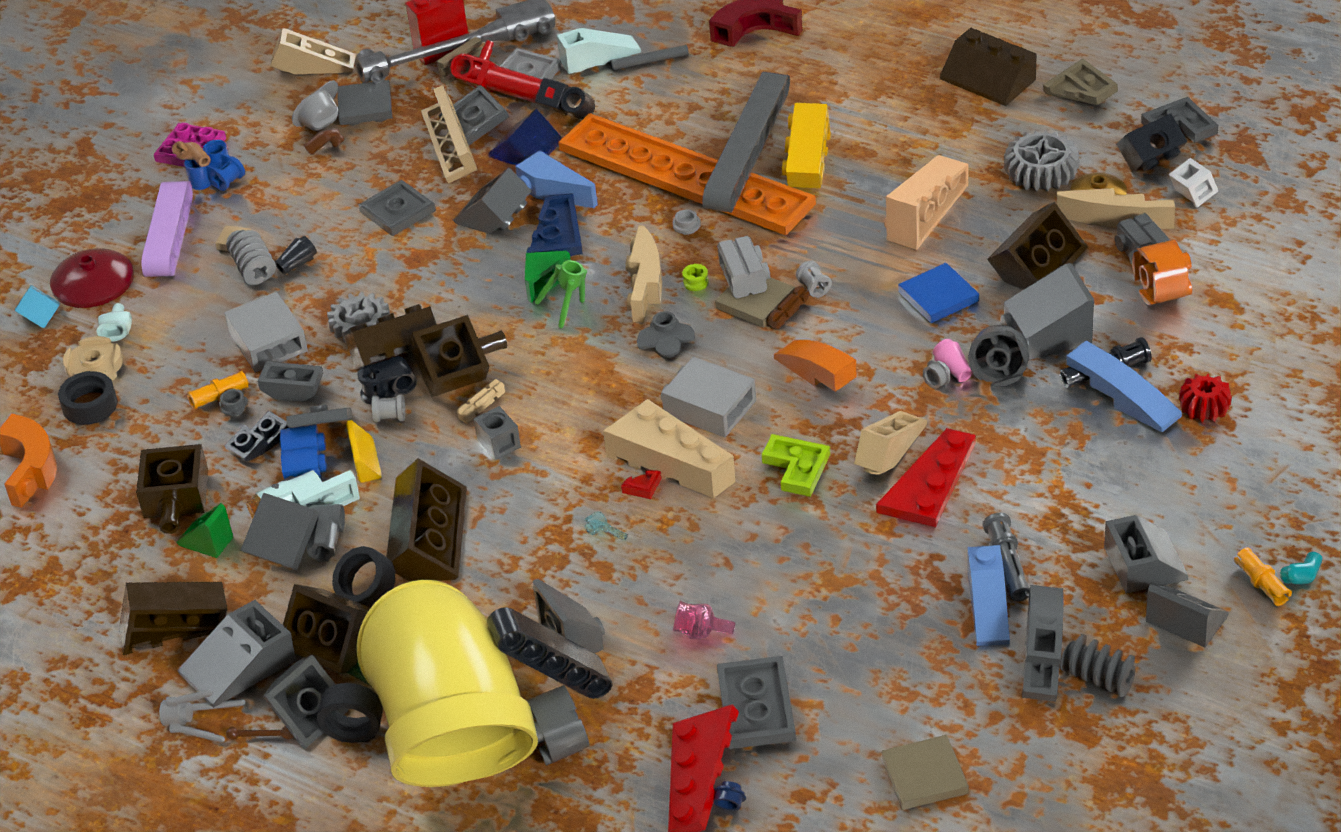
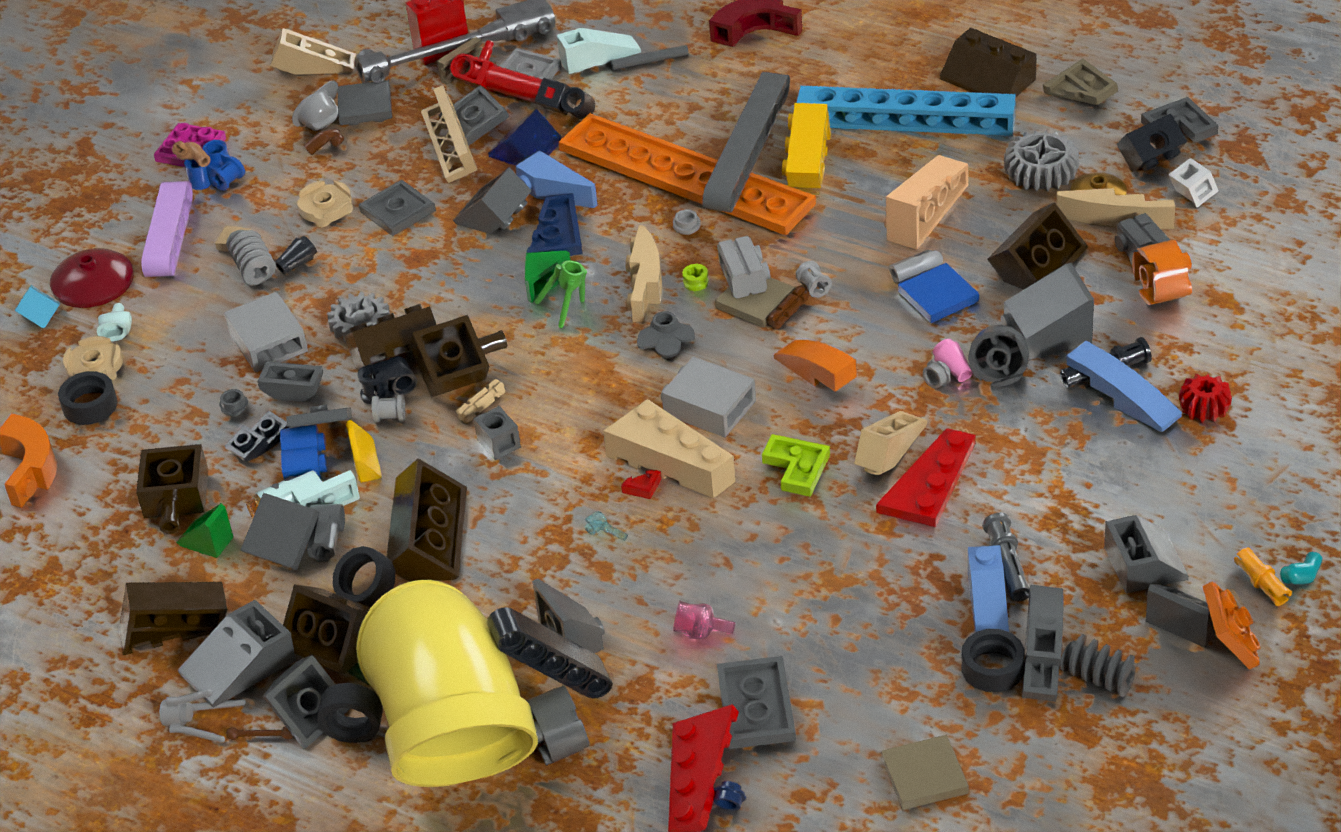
(216, 388): light orange pin -> none
(336, 202): none -> tan plate
(915, 110): none -> dark azure brick
(915, 265): none -> light grey bar
(993, 641): none -> black tyre
(1232, 624): none -> orange tile

